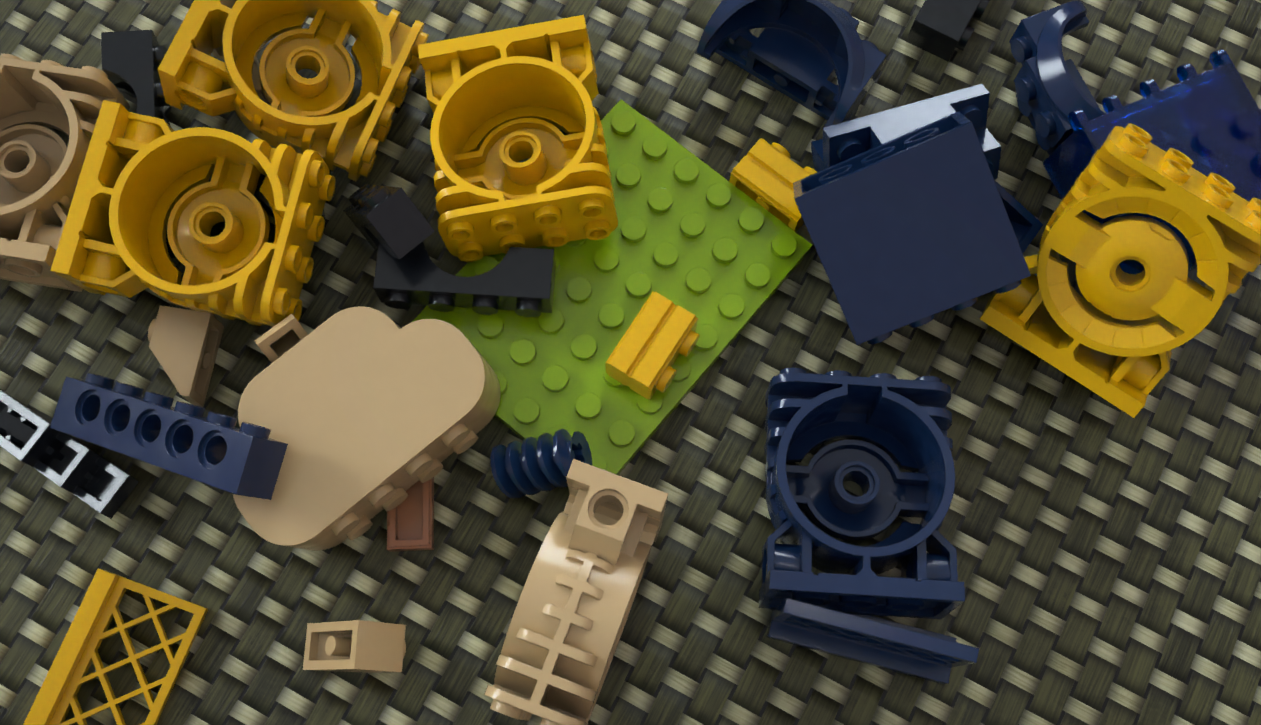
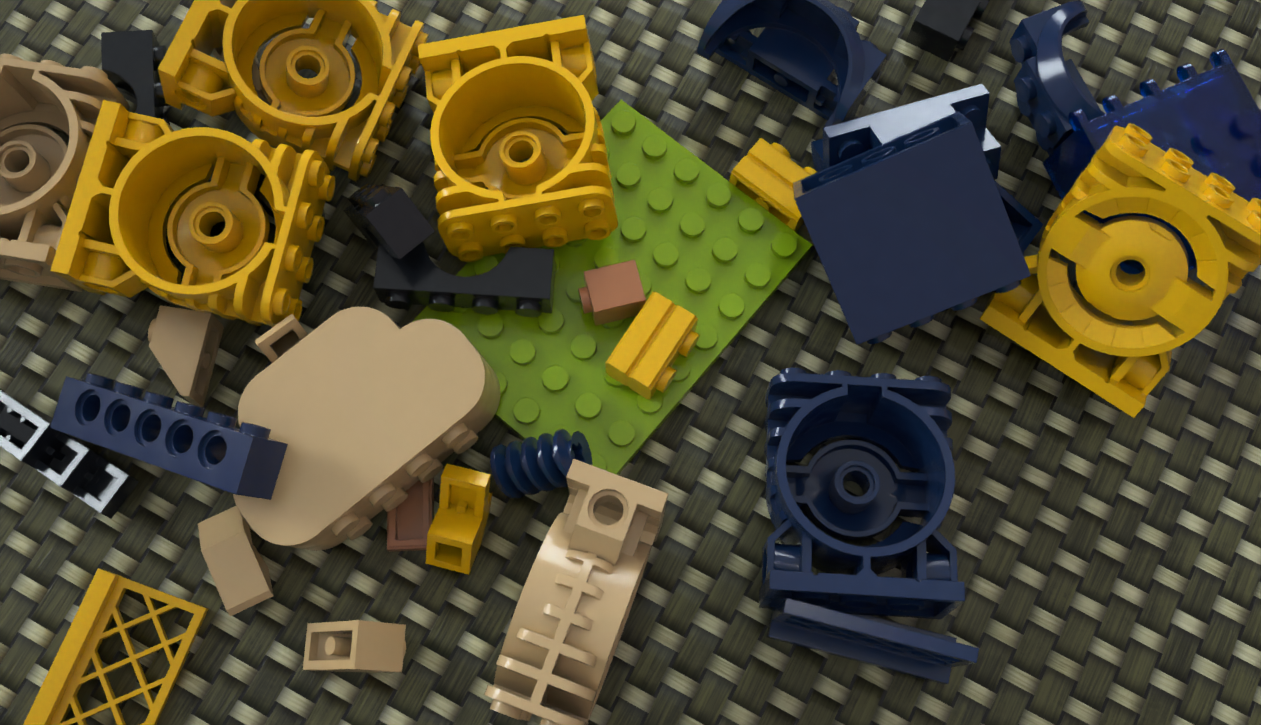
(234, 561): none -> tan slope
(460, 519): none -> yellow brick
(612, 292): none -> nougat brick

